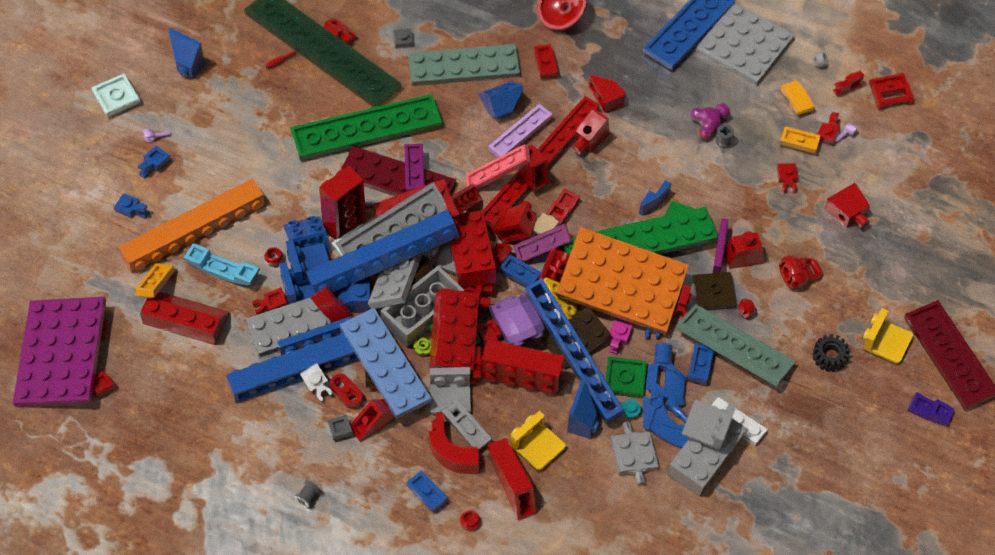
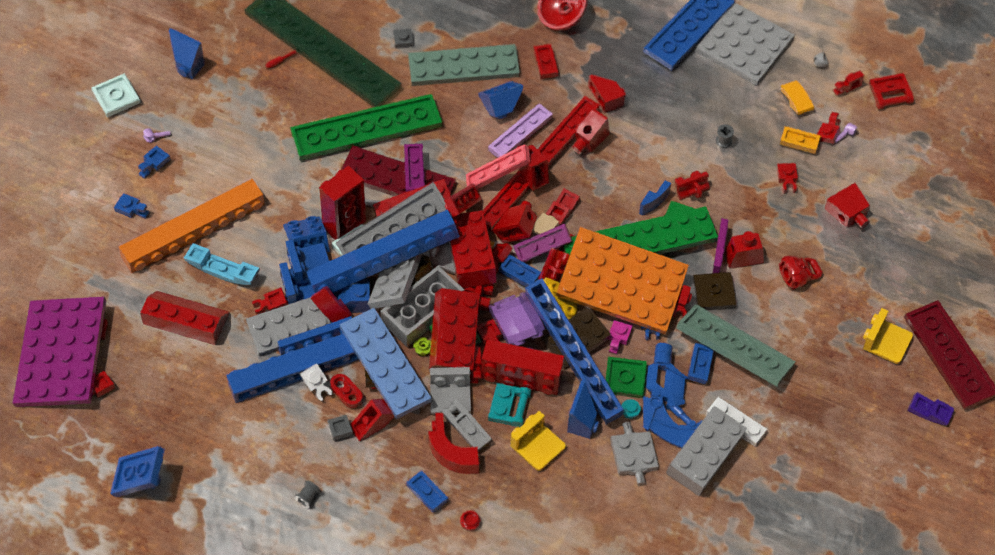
(138, 471): none -> blue plate
(154, 280): light orange plate -> none
(273, 251): red plate -> none
(339, 29): red plate -> none
(503, 402): none -> teal plate
(512, 478): red slope -> none
(692, 186): none -> red hips
(708, 423): light grey bracket -> none
(710, 118): magenta animal -> none
(746, 308): red plate -> none
(832, 343): black tyre -> none

